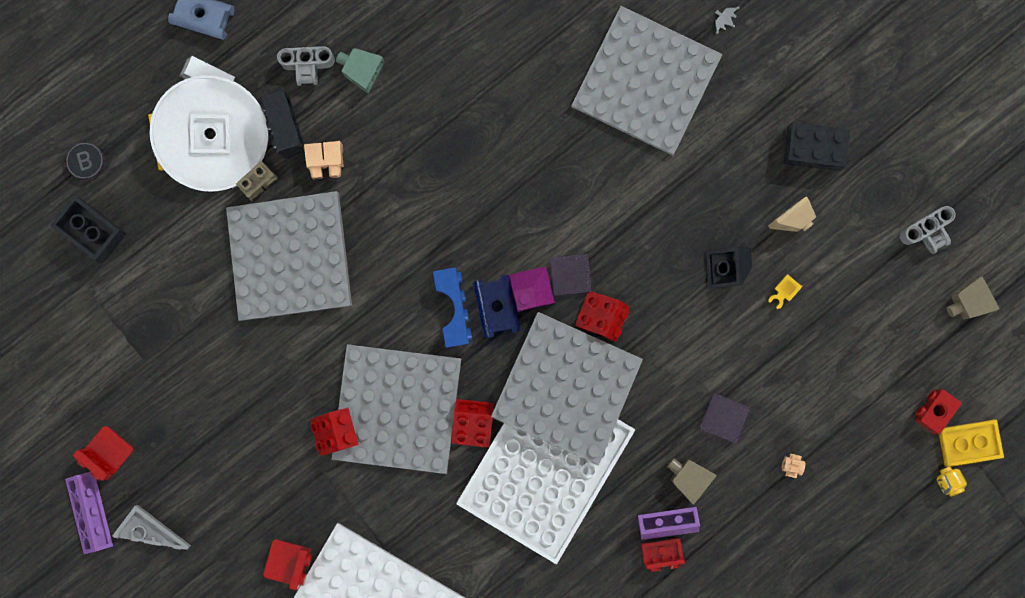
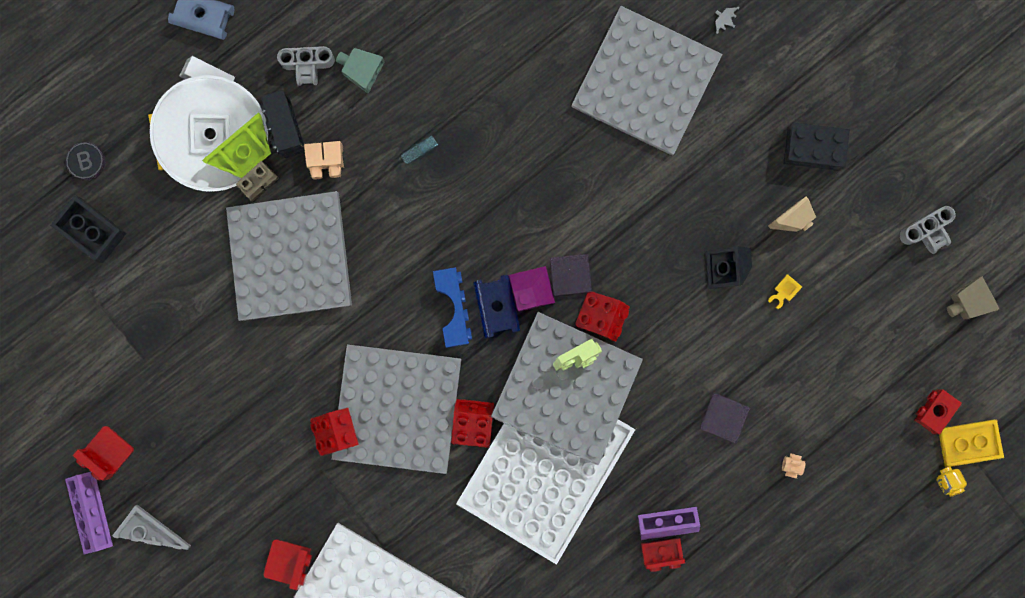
(242, 149): none -> lime wing
(419, 149): none -> clear light blue axle
(582, 355): none -> yellowish green plate
(690, 478): dark tan torso -> none

